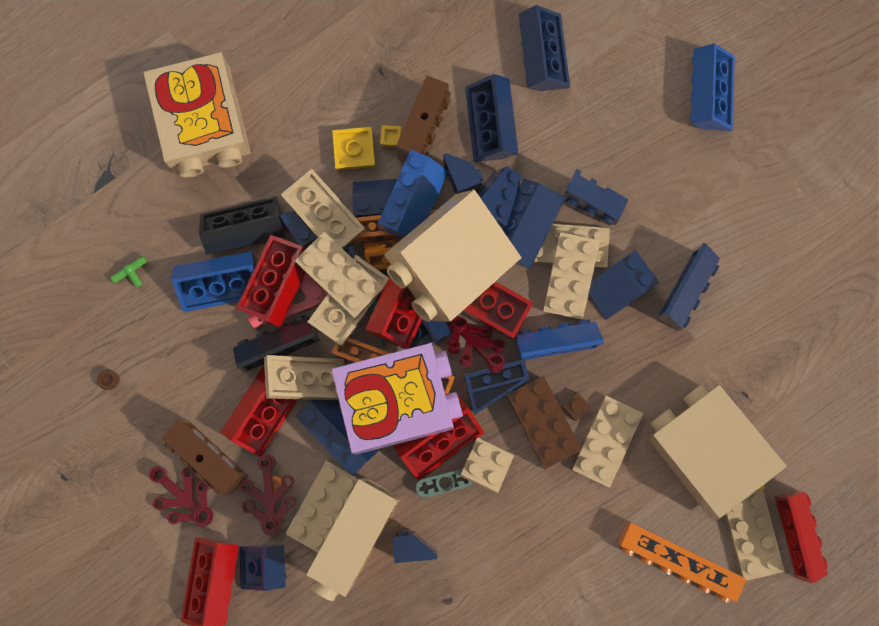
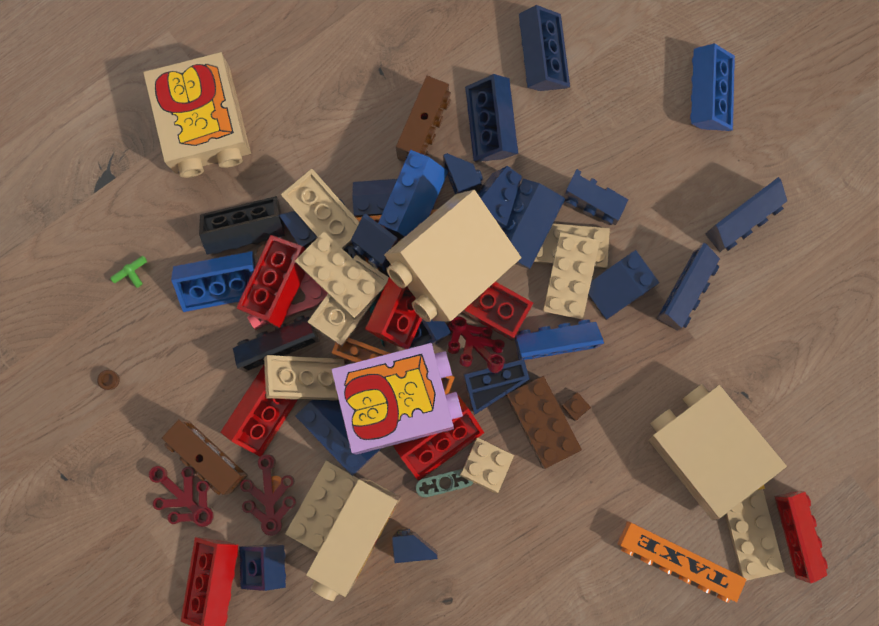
(353, 148): yellow plate -> none
(373, 242): none -> dark blue slope
(390, 135): yellow plate -> none
(607, 441): tan plate -> none
(748, 215): none -> dark blue slope

